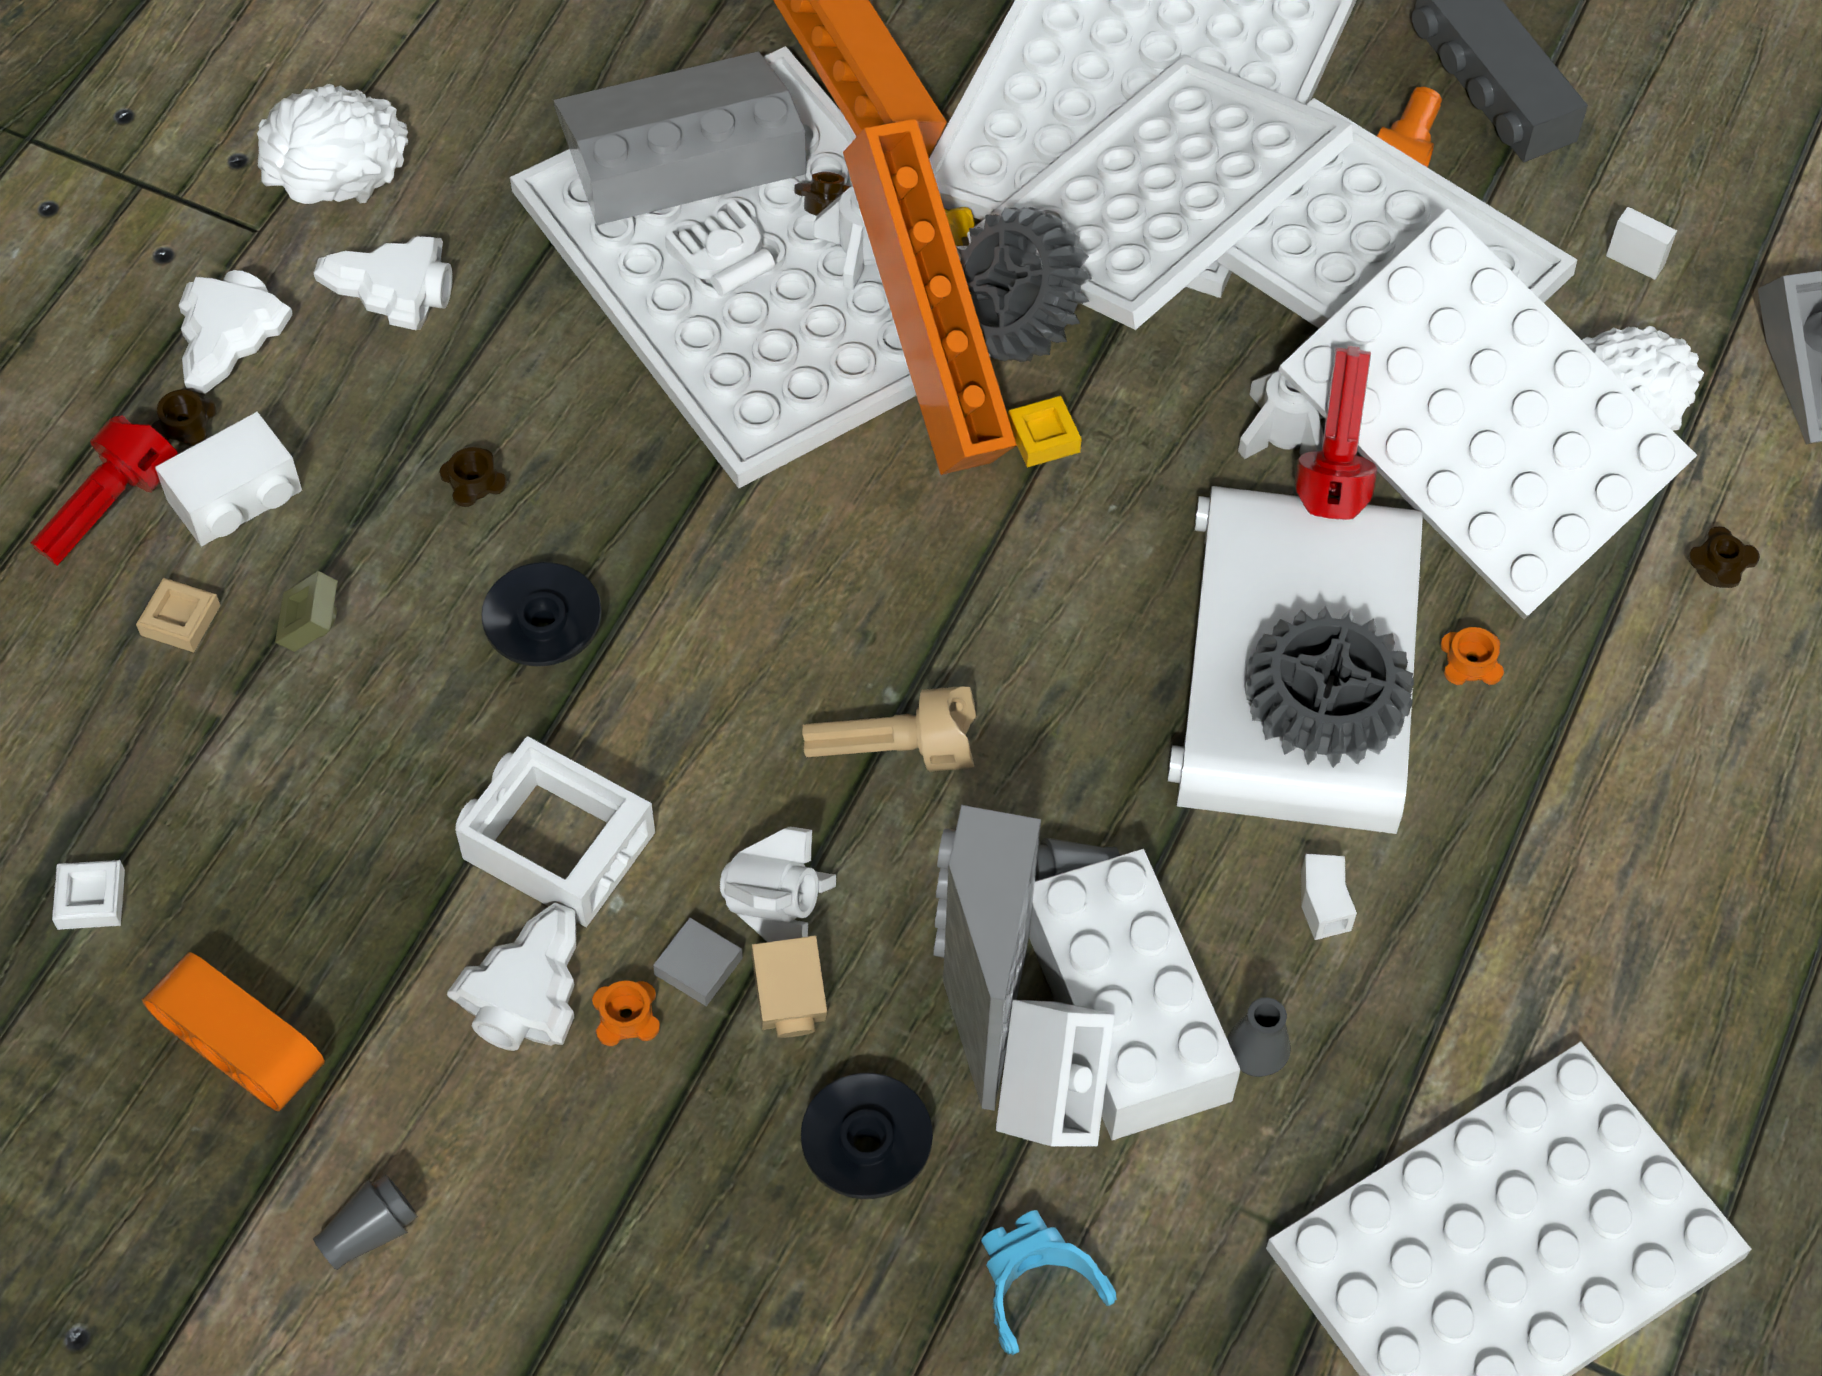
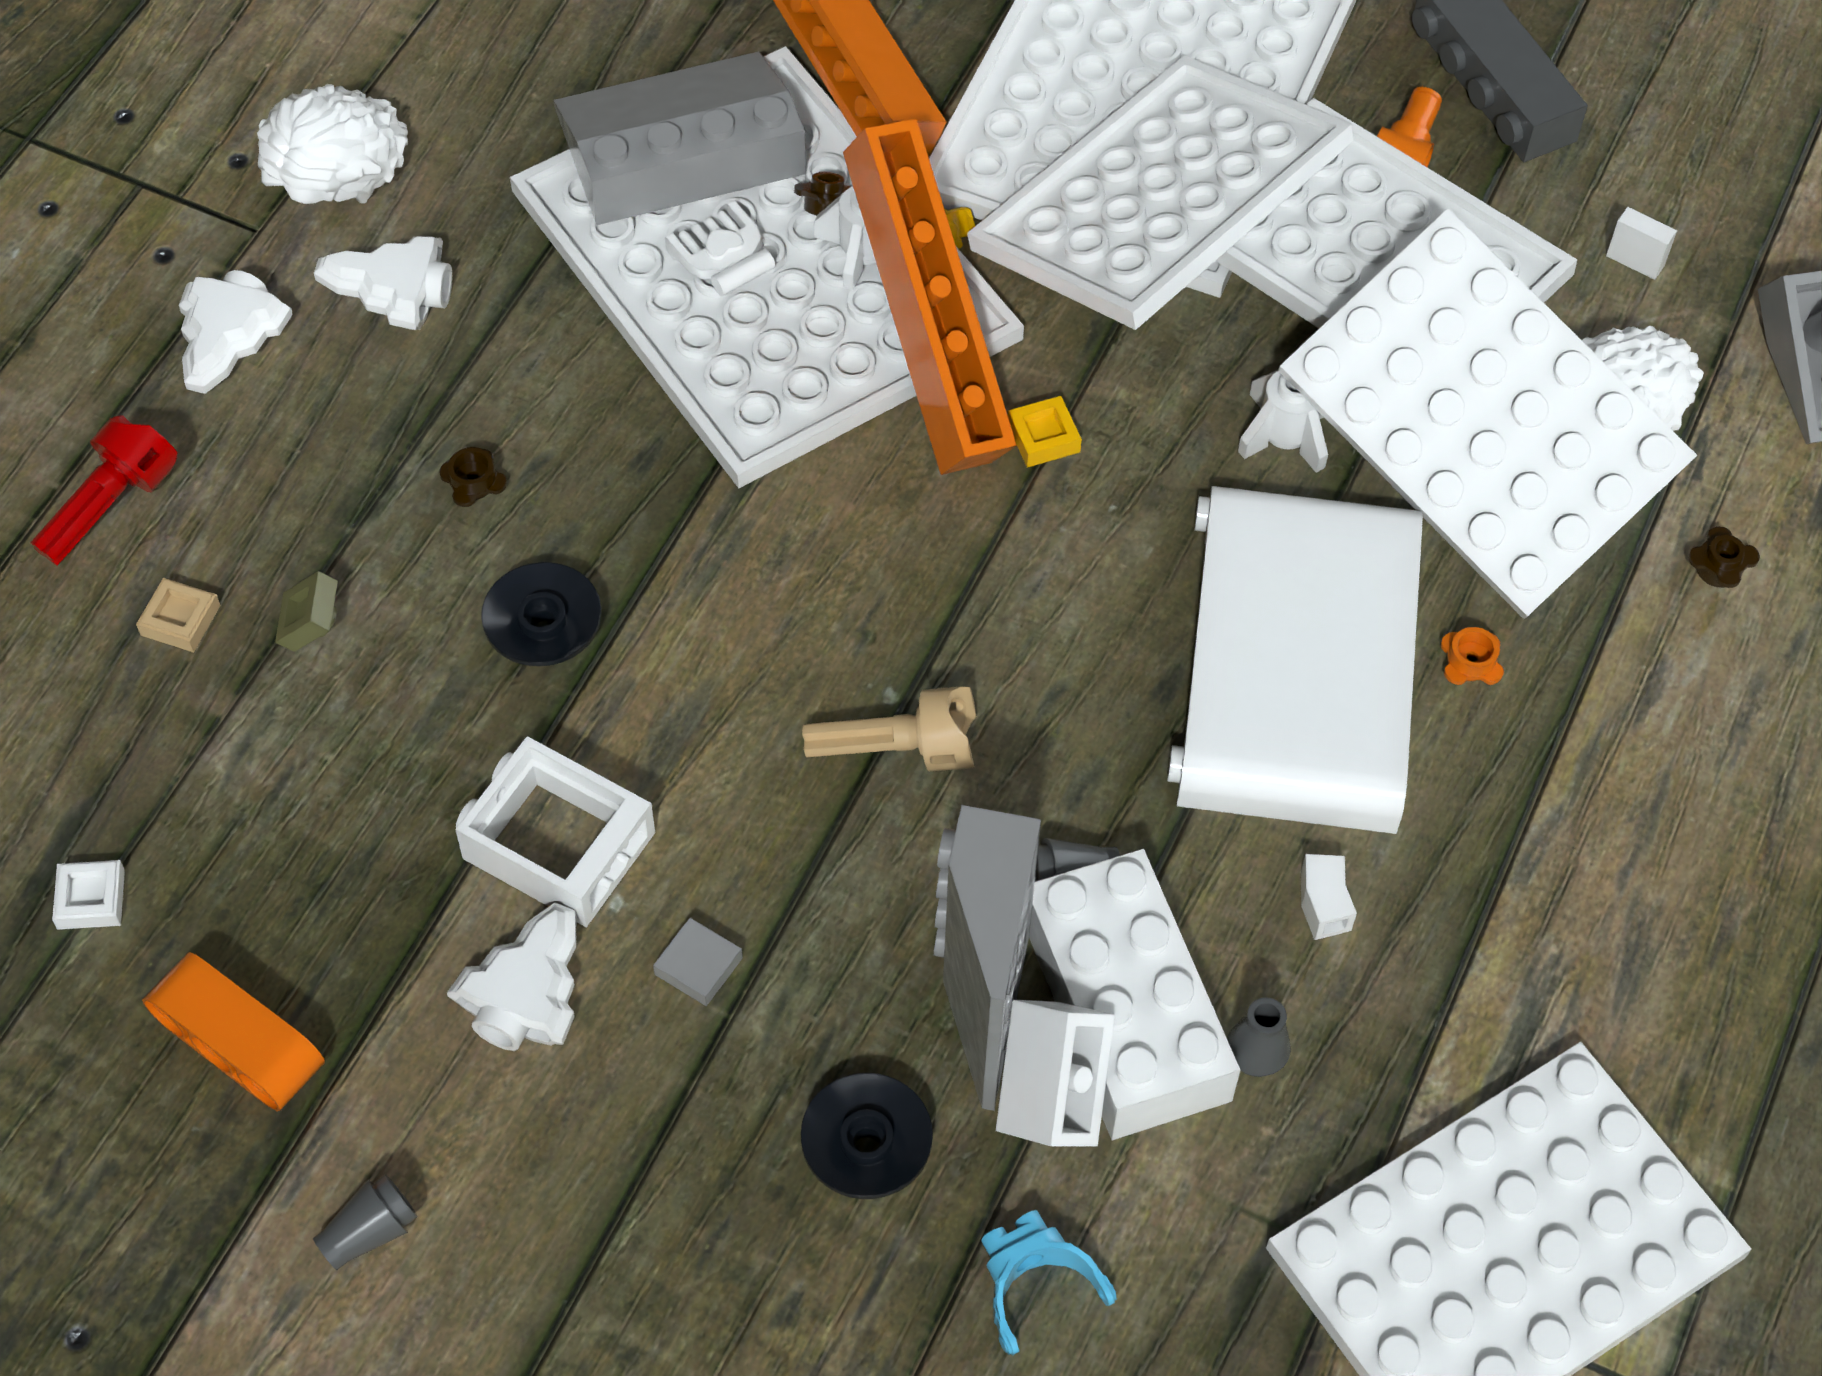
(184, 405): dark brown plate -> none
(229, 479): white brick -> none
(620, 996): orange plate -> none
(772, 885): white brick -> none
(789, 985): tan brick -> none
(1009, 281): dark grey gear -> none
(1337, 467): red piece -> none
(1367, 694): dark grey gear -> none

